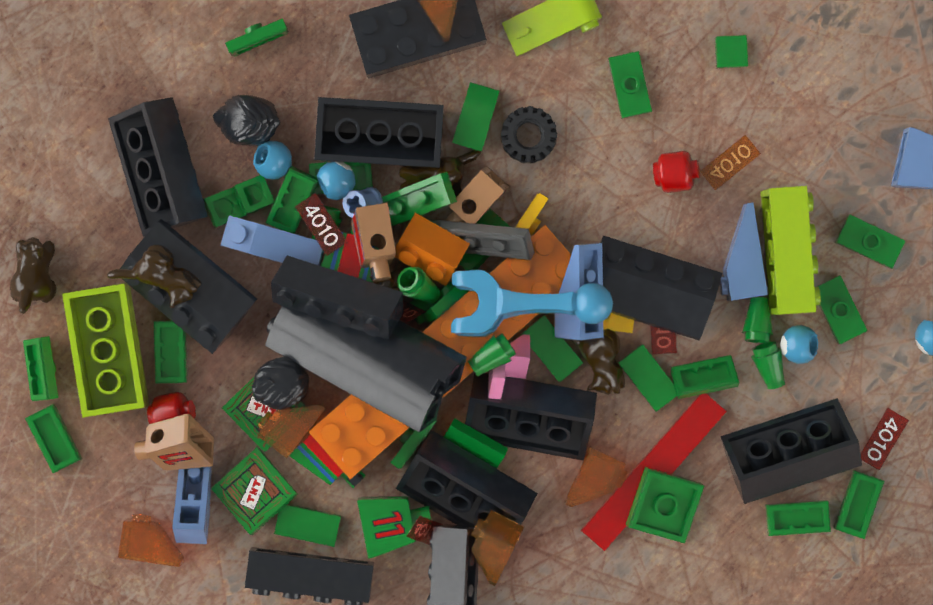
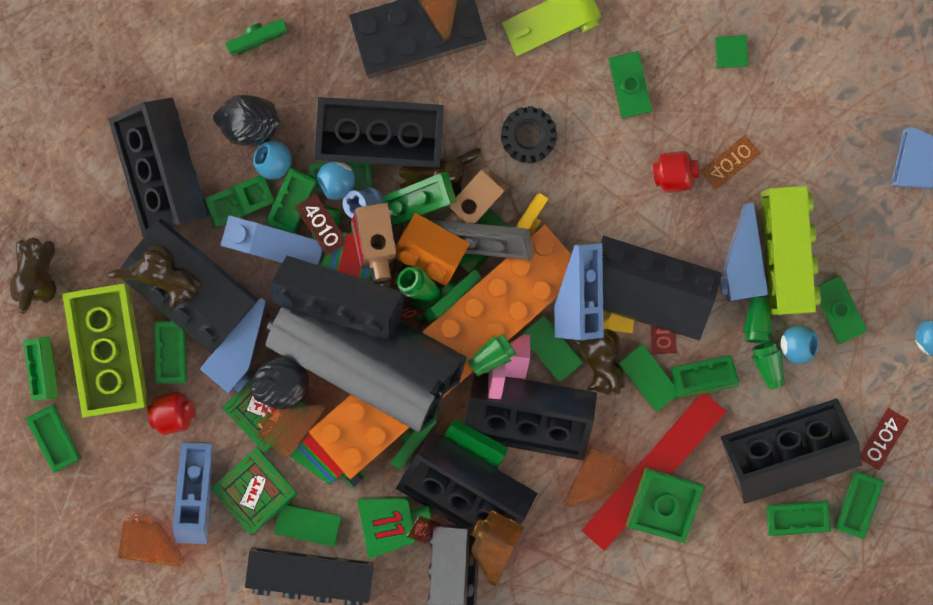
(177, 444): medium nougat torso -> none
(235, 355): none -> medium blue slope
(475, 116): green slope -> none
(590, 303): dark azure piece -> none
(870, 241): green plate -> none

